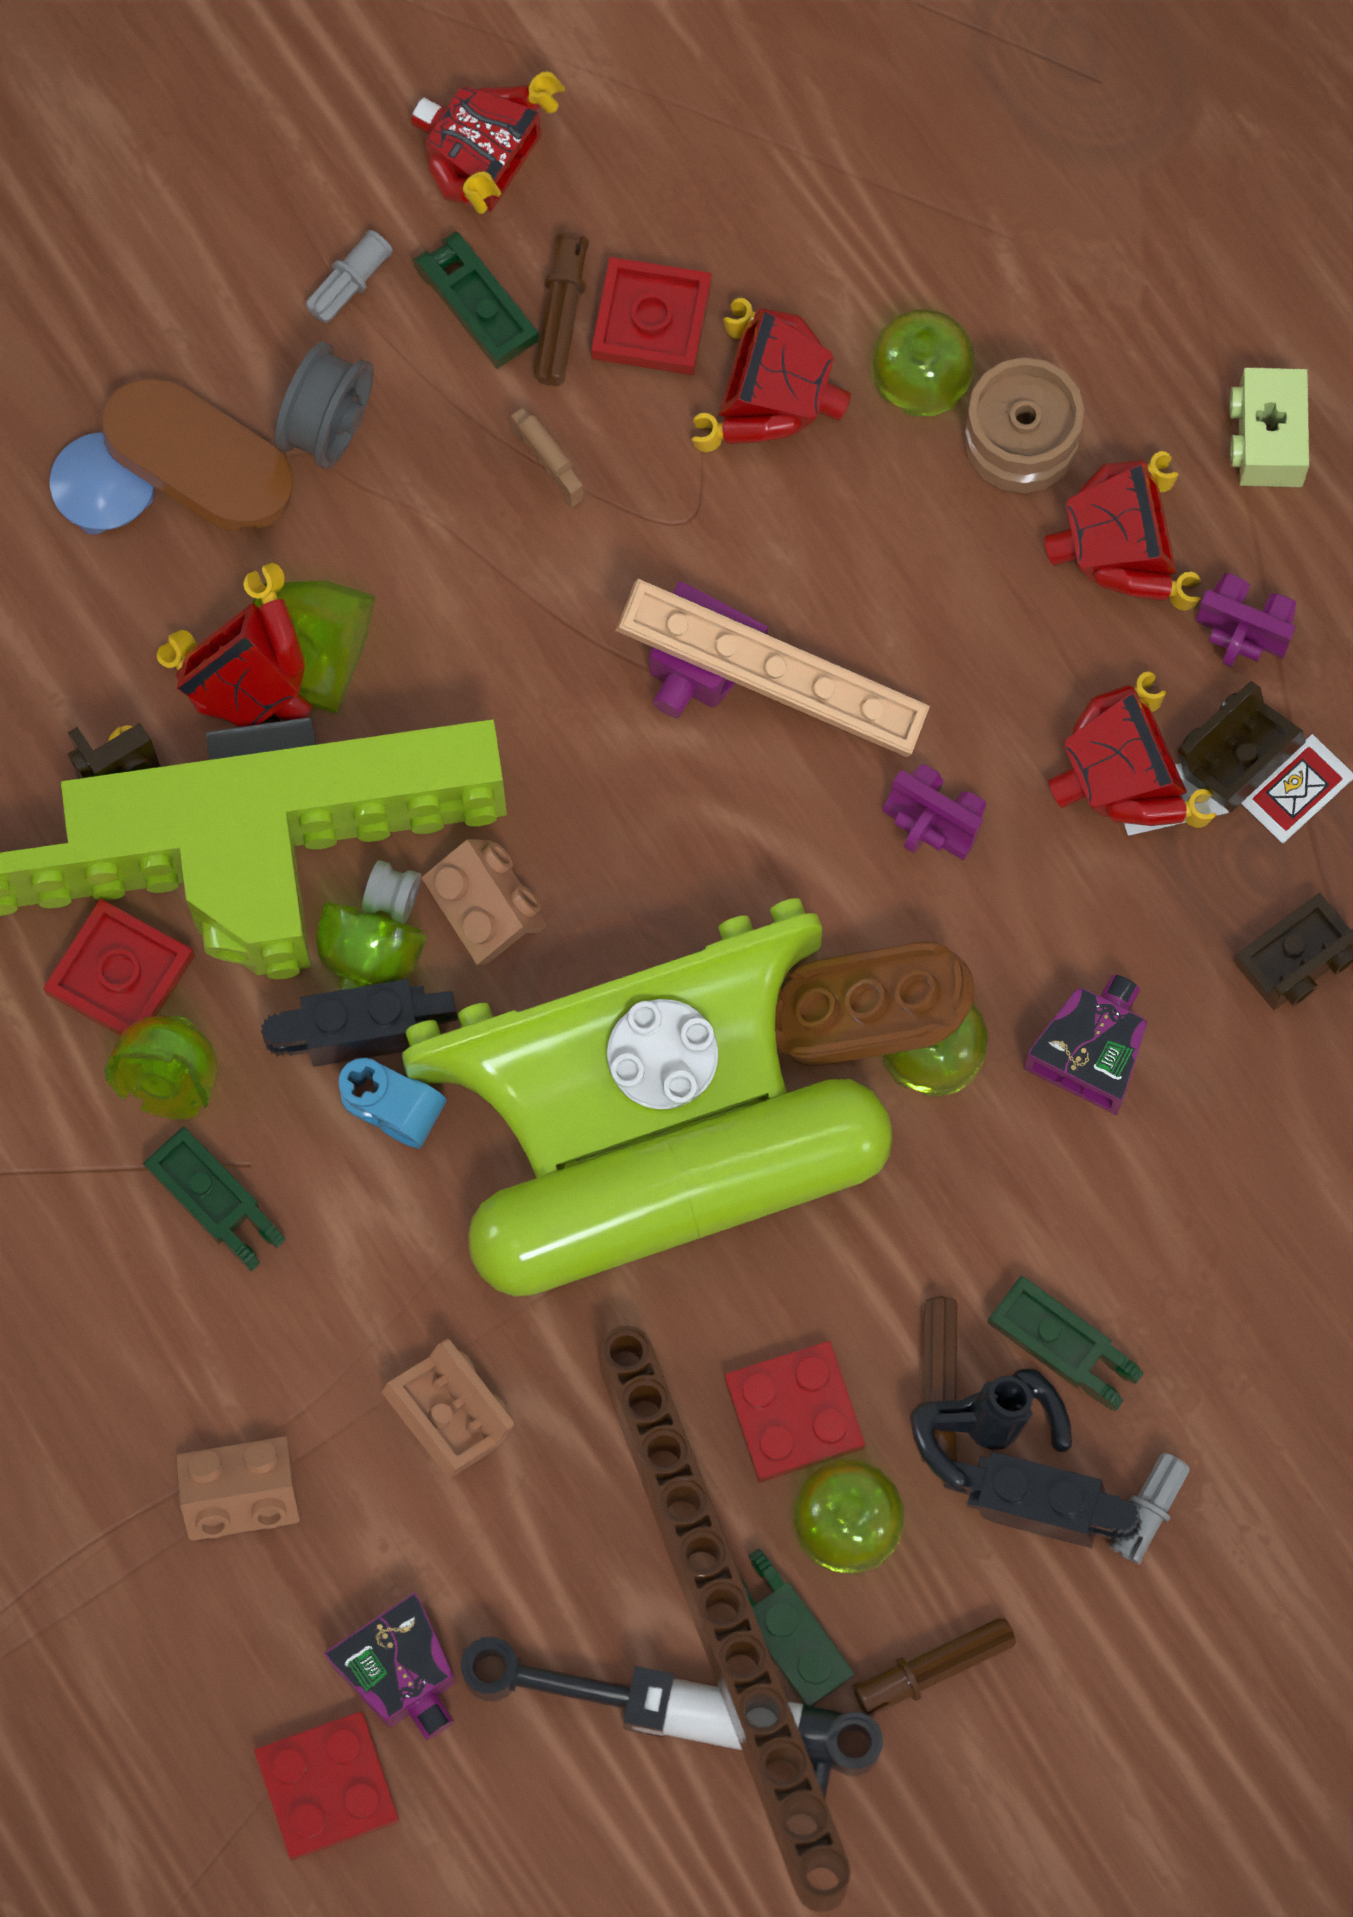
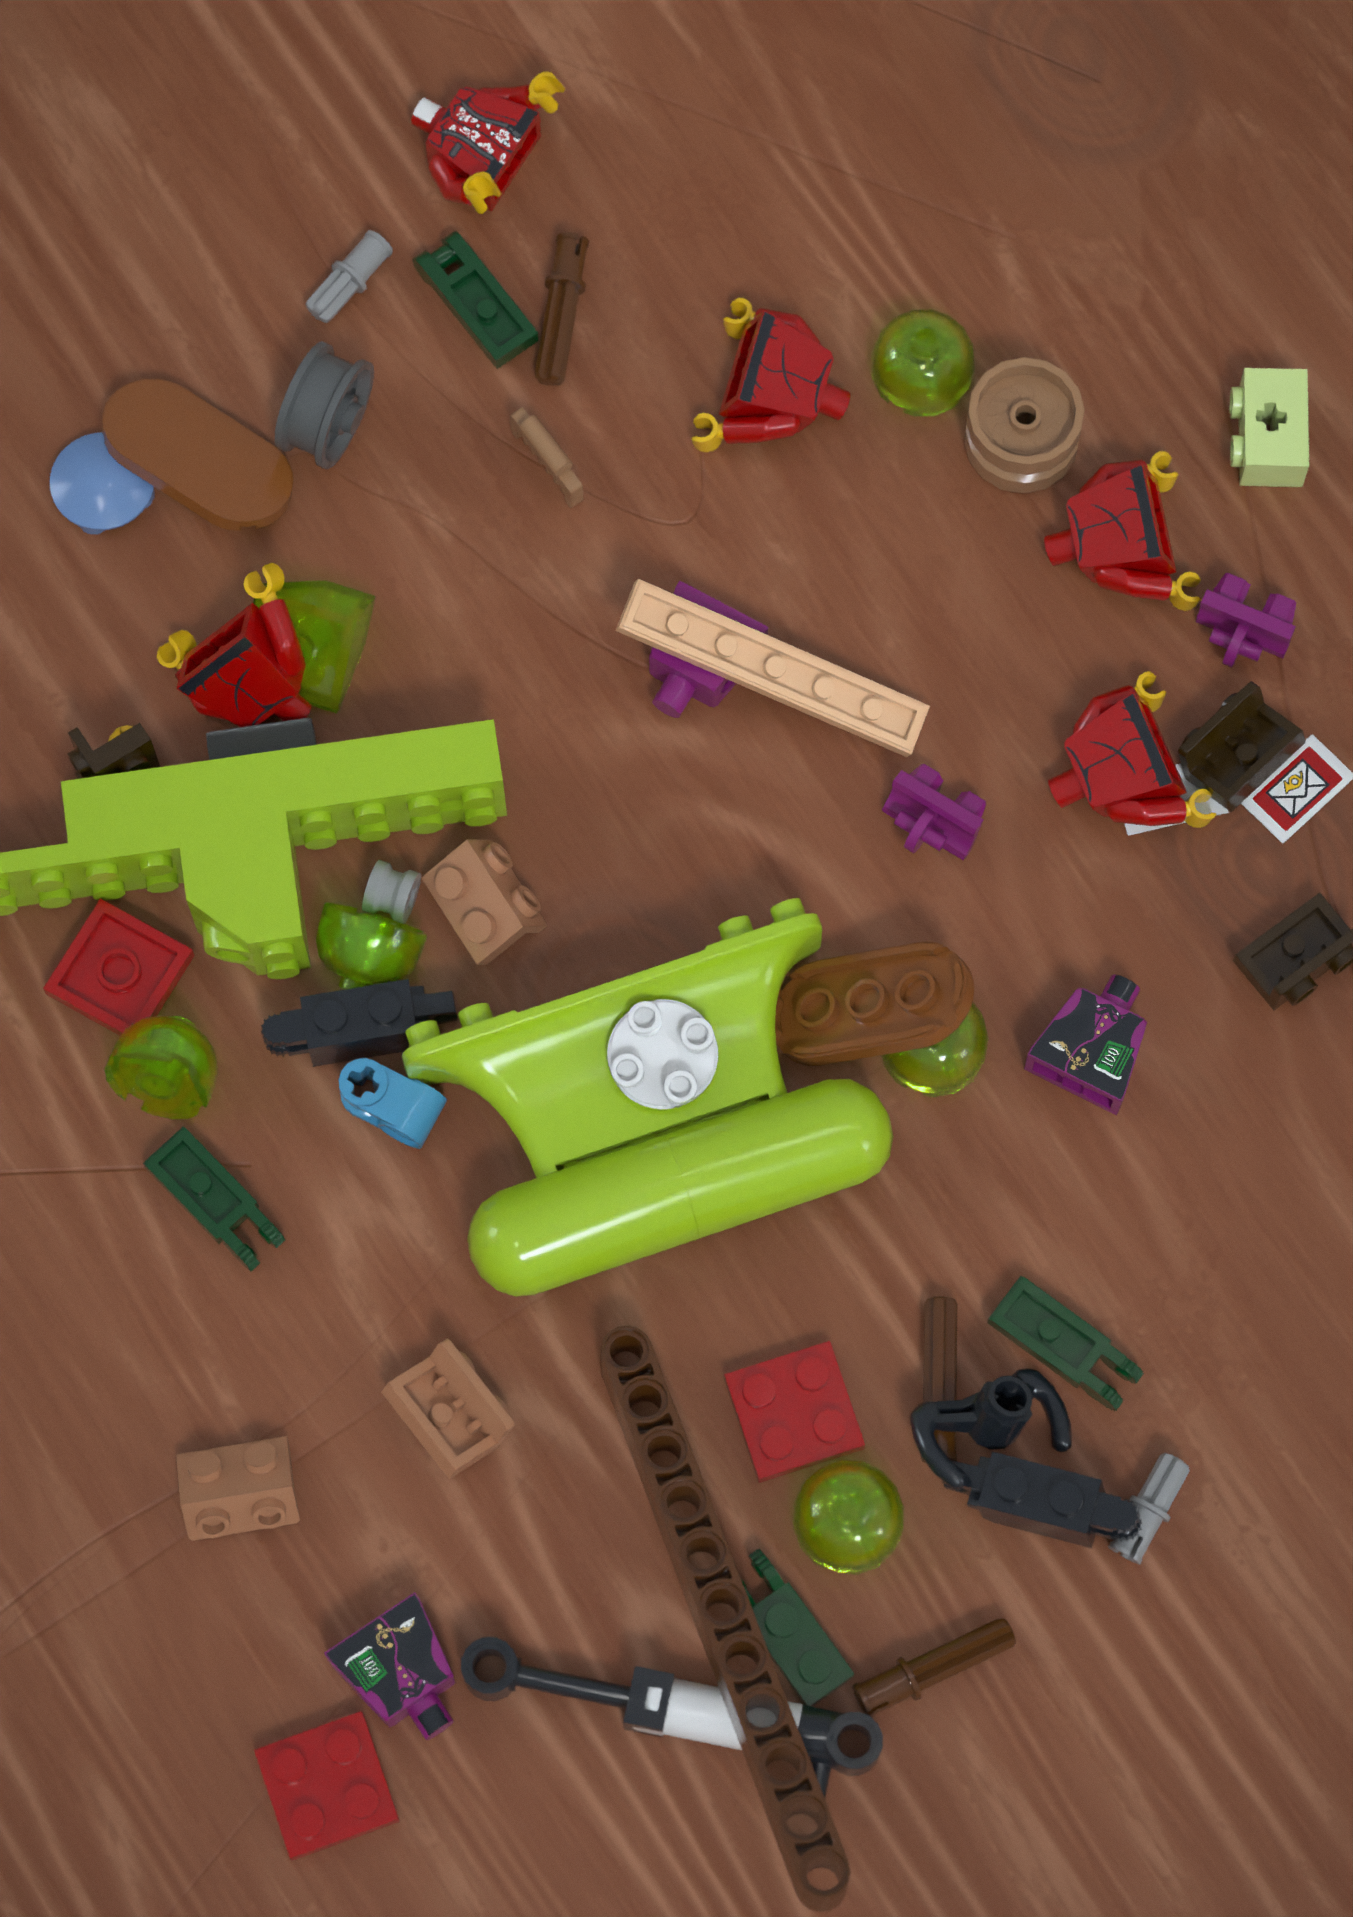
(651, 316): red plate -> none

